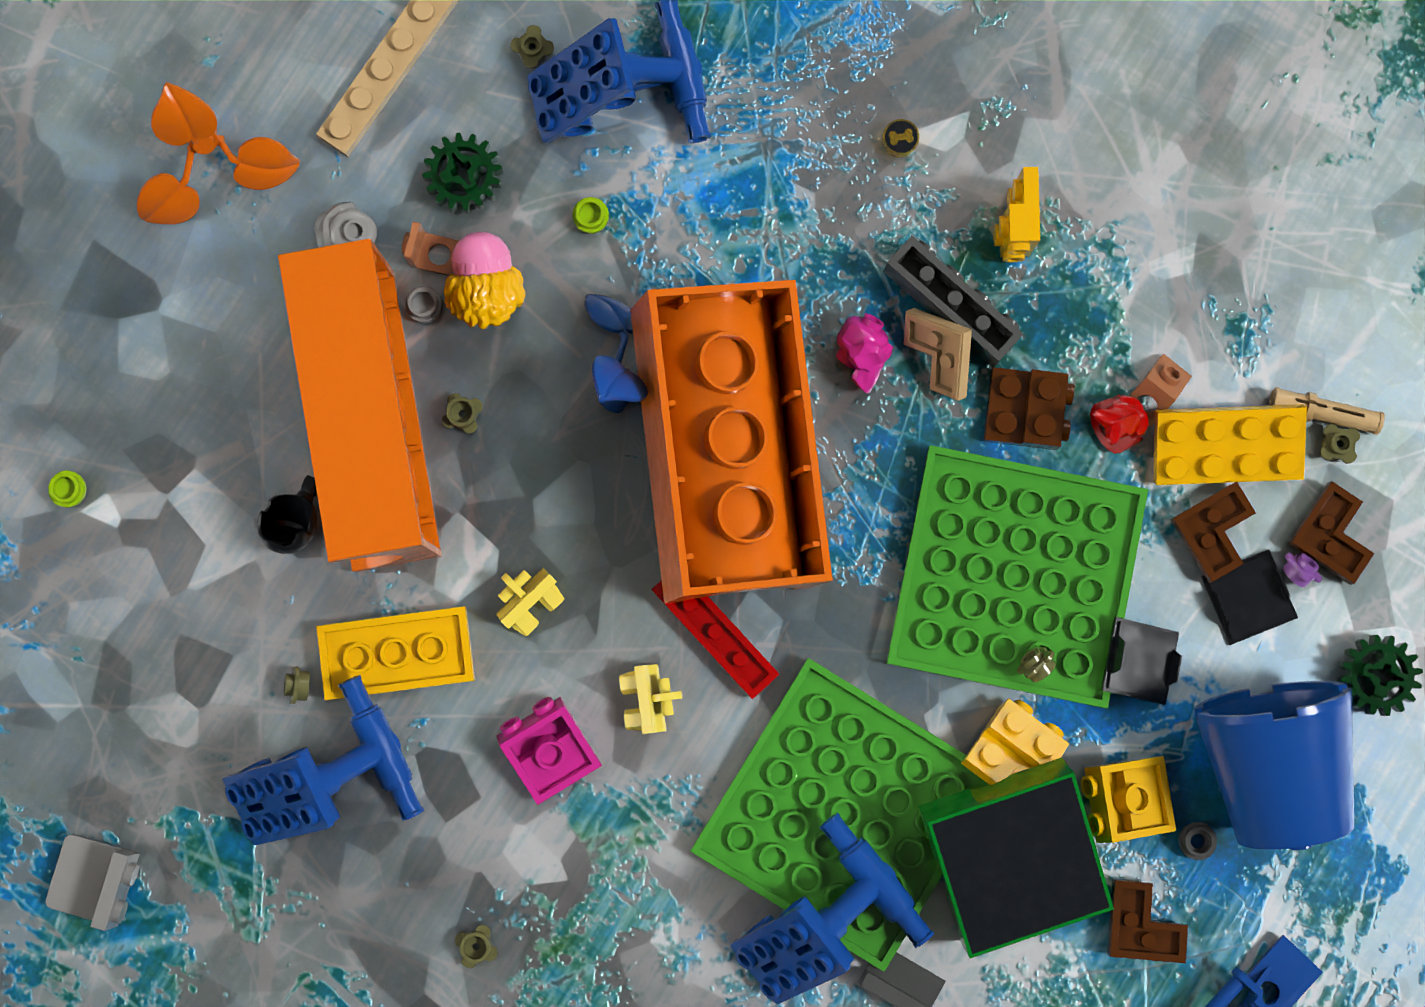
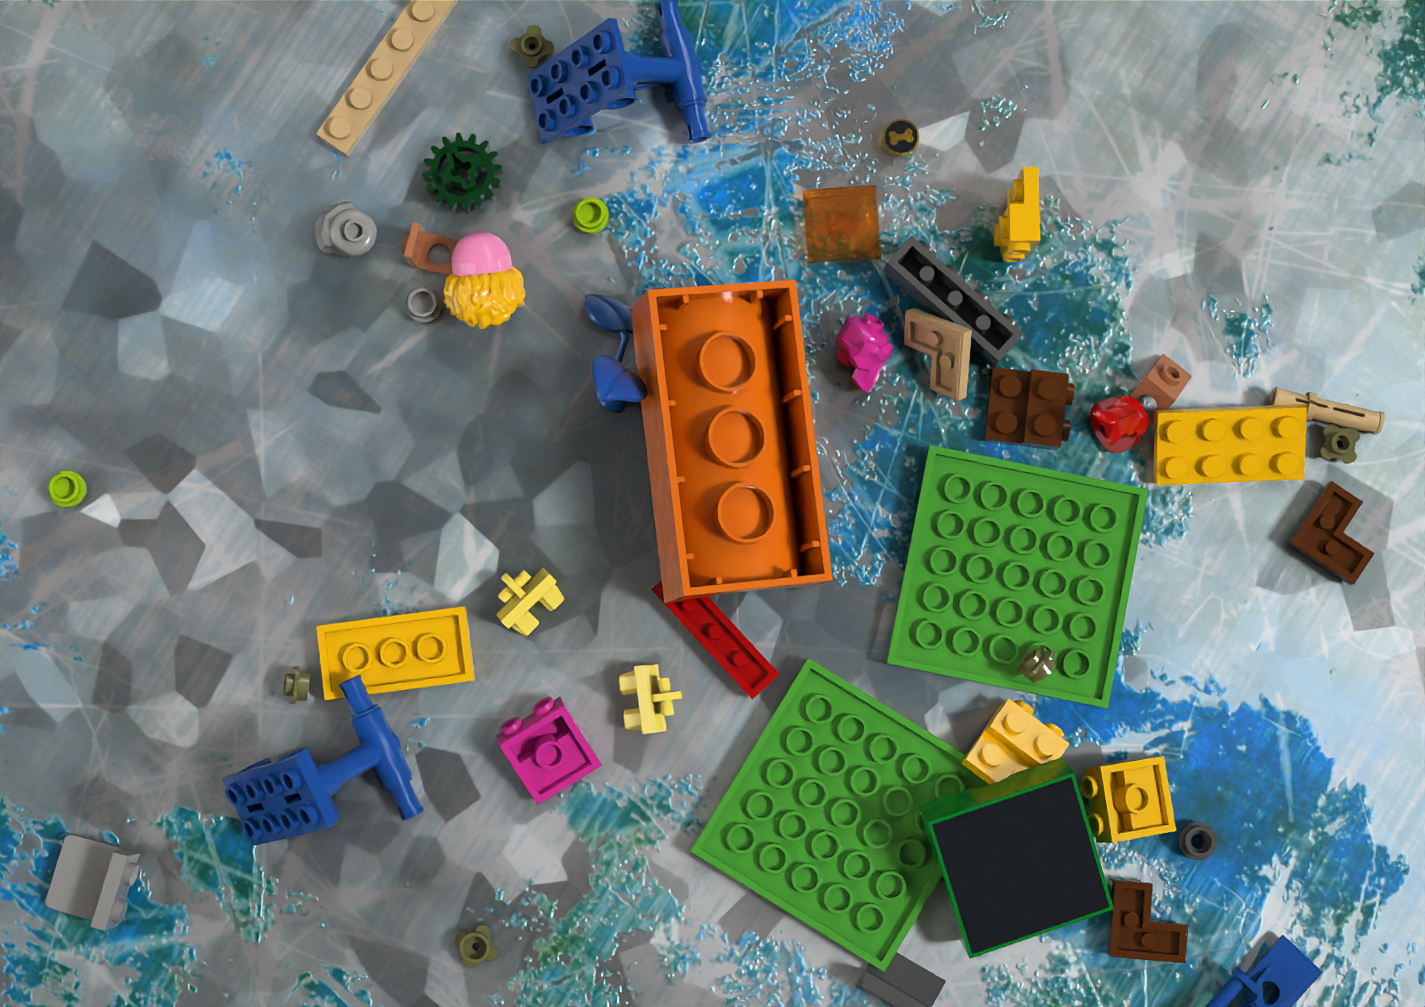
(184, 119): orange plant -> none
(289, 520): black hair -> none
(359, 406): orange piece -> none
(455, 405): olive plate -> none
(805, 945): blue plate -> none
(841, 224): none -> clear orange plate
(1141, 661): black piece -> none
(1205, 527): reddish brown plate -> none
(1251, 598): black piece -> none
(1283, 762): blue cone -> none
(1301, 569): medium lavender plate -> none
(1385, 661): dark green gear -> none

